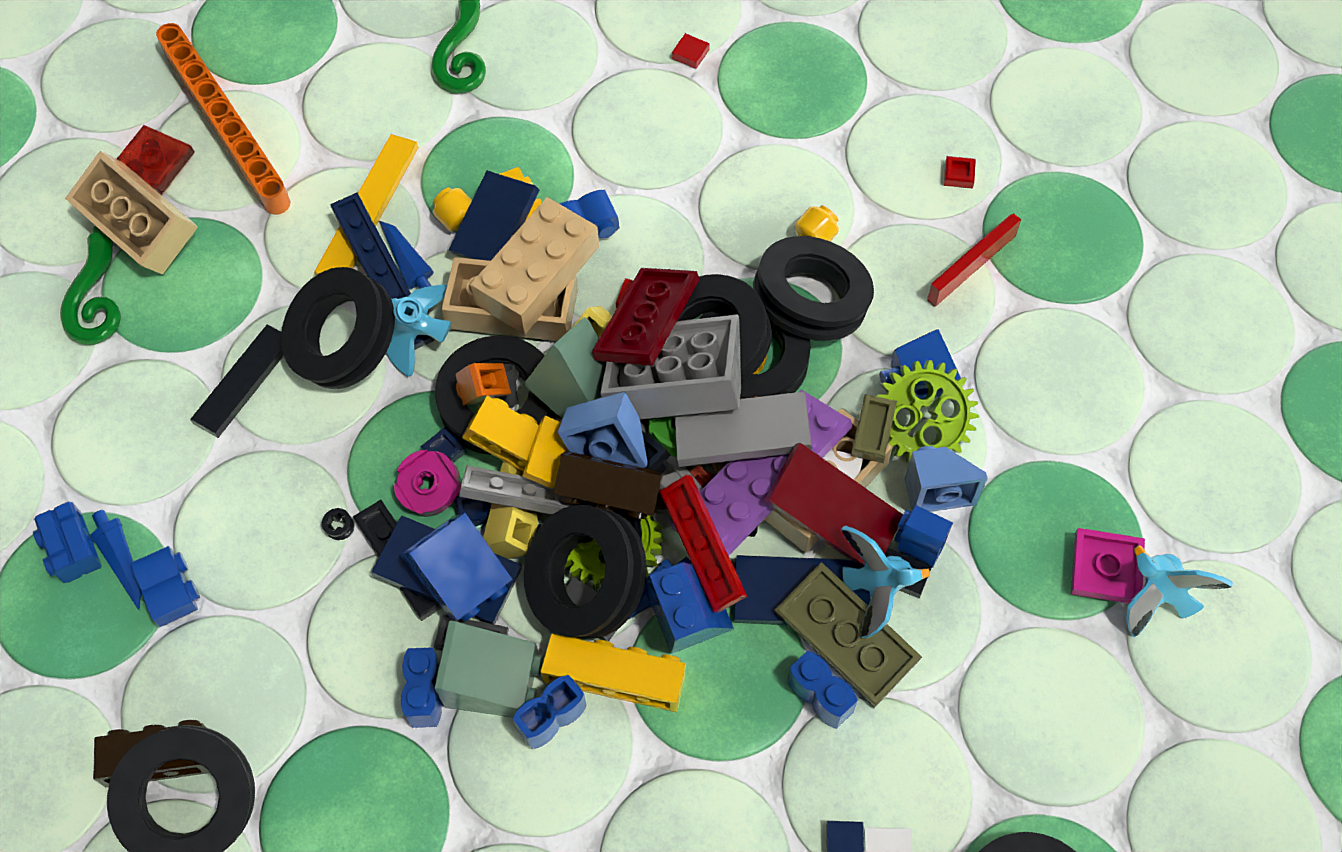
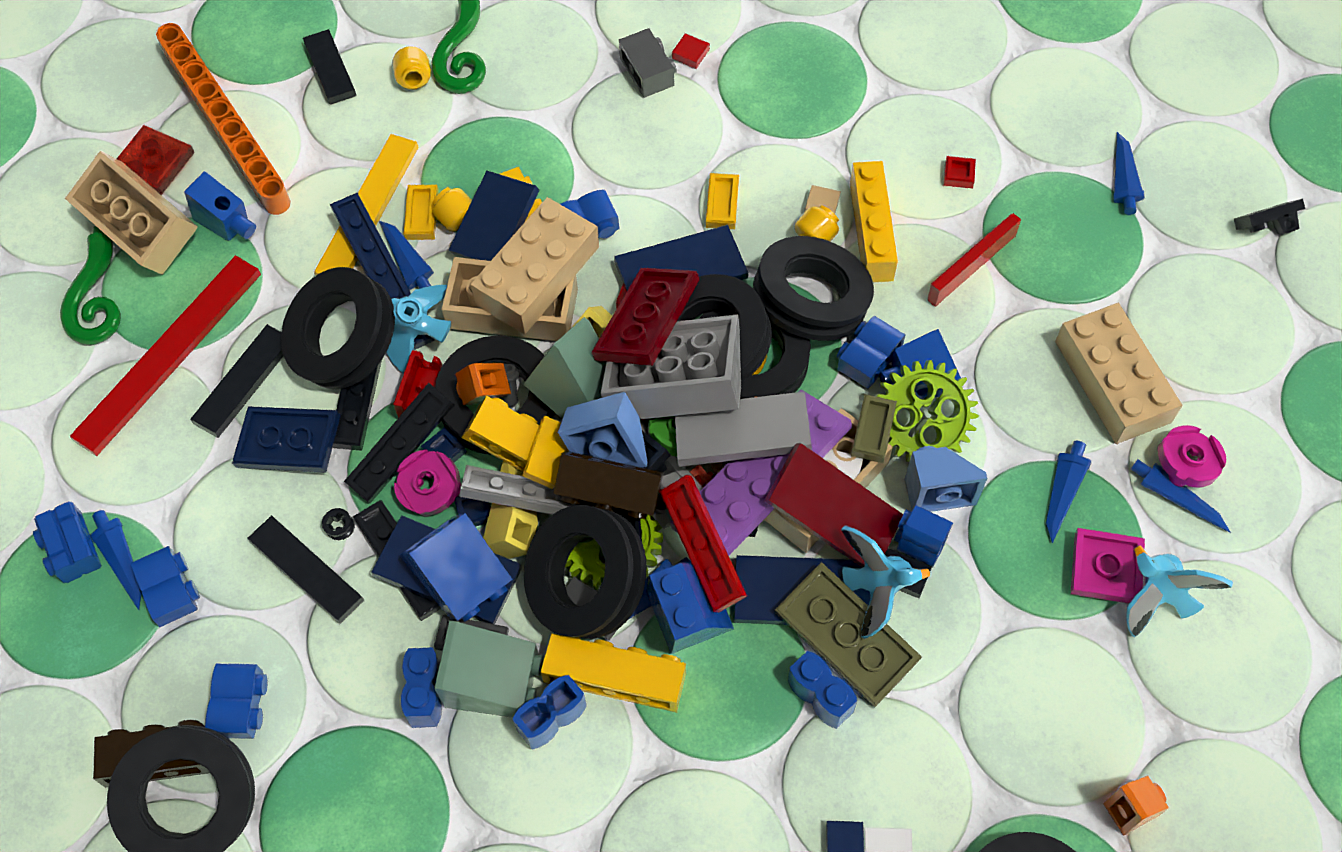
(165, 356): none -> red tile
(218, 208): none -> blue torso
(236, 699): none -> blue brick
(286, 439): none -> dark blue tile
(305, 569): none -> black tile
(329, 66): none -> black tile
(355, 409): none -> black tile
(399, 442): none -> black tile
(411, 67): none -> yellow head
(415, 378): none -> red hinge
(419, 216): none -> yellow tile
(647, 62): none -> dark grey brick
(703, 252): none -> dark blue tile
(722, 200): none -> yellow tile
(823, 196): none -> tan tile
(869, 351): none -> blue brick
(873, 220): none -> yellow brick
(1068, 477): none -> blue bar
(1118, 373): none -> tan brick
(1127, 182): none -> blue bar
(1136, 804): none -> orange slope
(1158, 481): none -> blue bar
(1180, 467): none -> dark pink plate
(1283, 217): none -> black hinge

